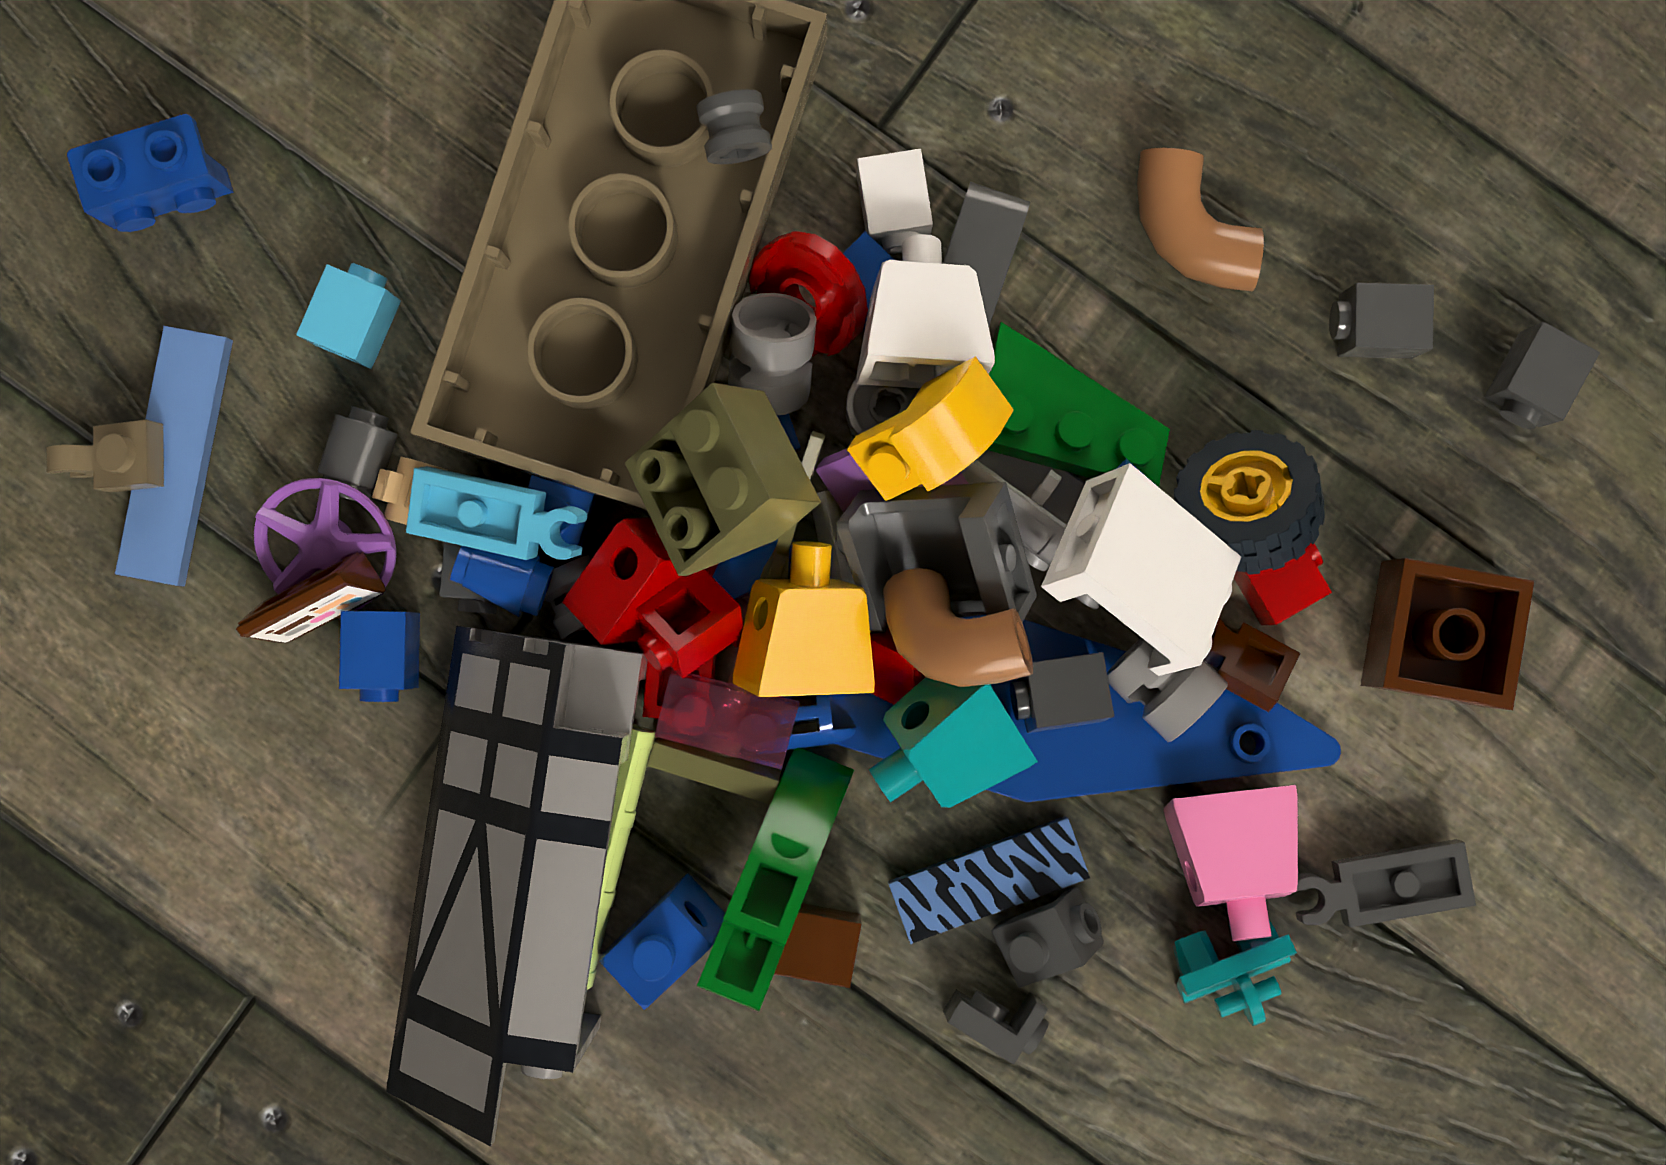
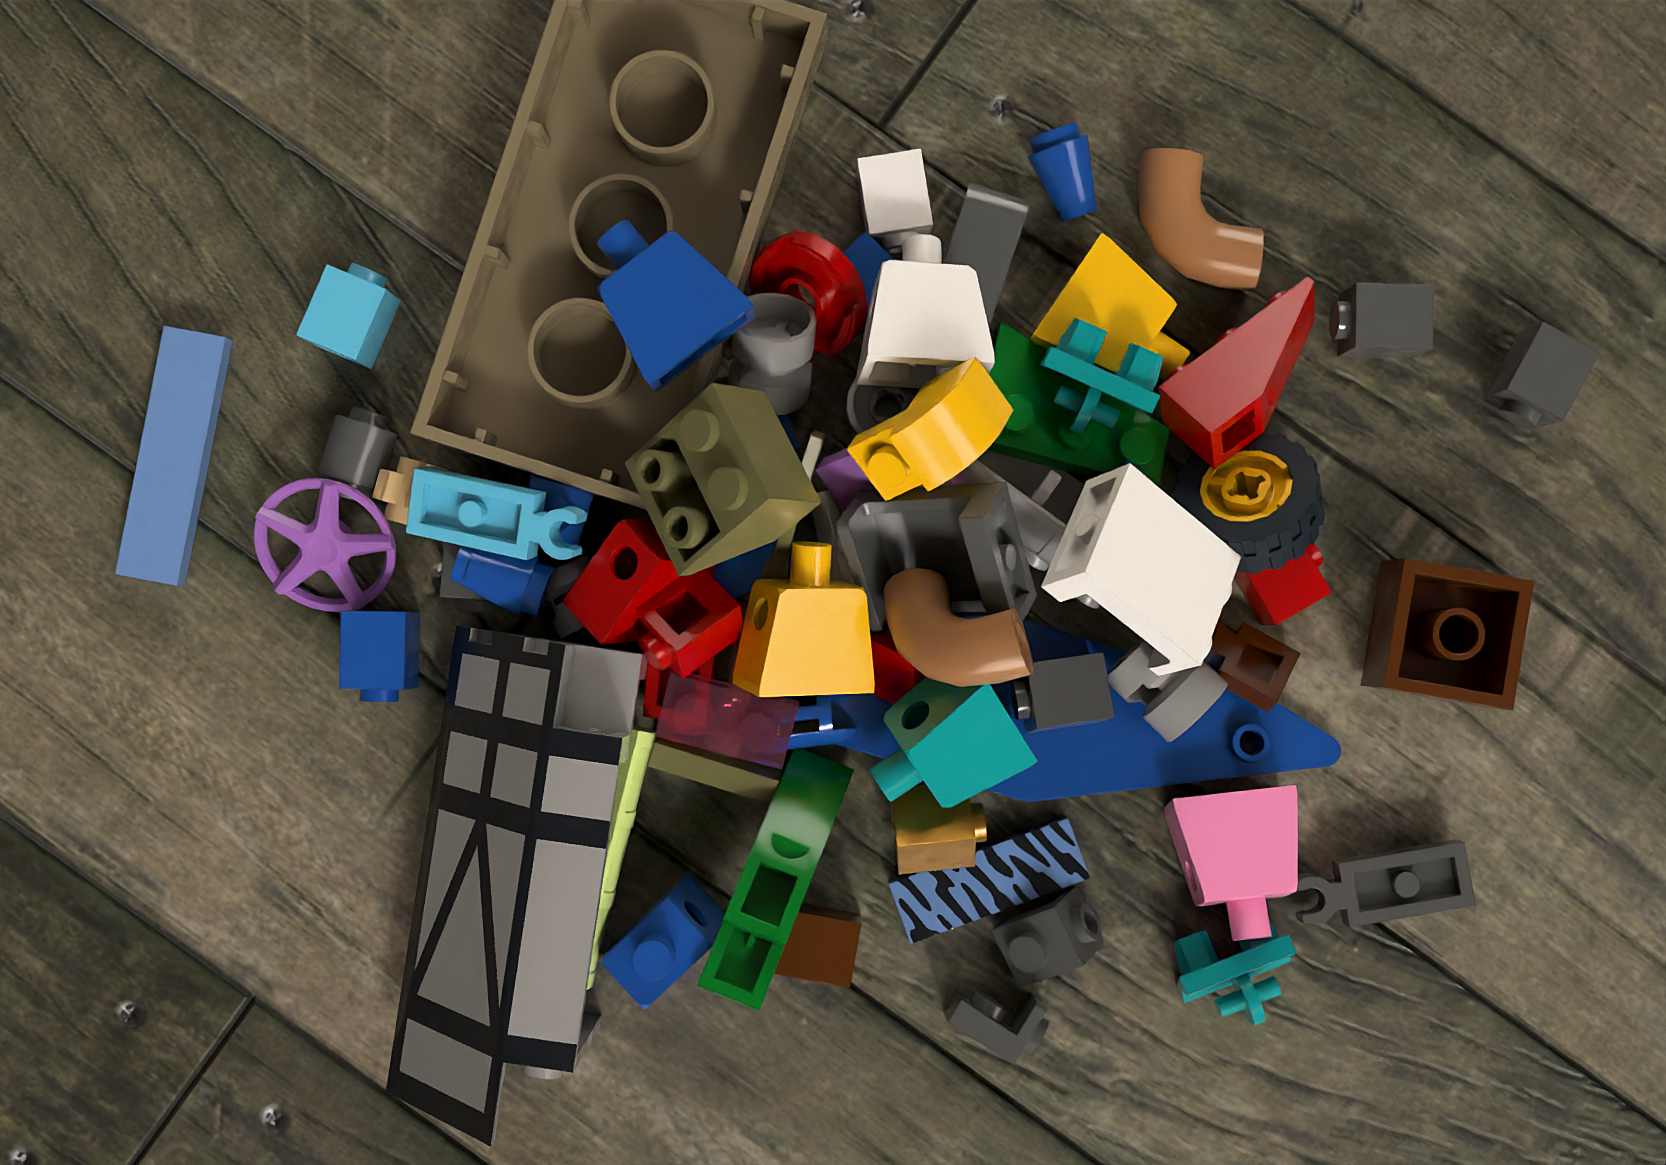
(120, 459): dark tan plate -> none
(147, 174): blue bracket -> none
(314, 601): reddish brown slope -> none
(668, 302): none -> blue torso
(734, 126): dark grey wheel -> none
(934, 835): none -> pearl gold brick
(1065, 170): none -> blue cone
(1119, 299): none -> yellow torso
(1130, 384): none -> teal hips
(1235, 385): none -> slope

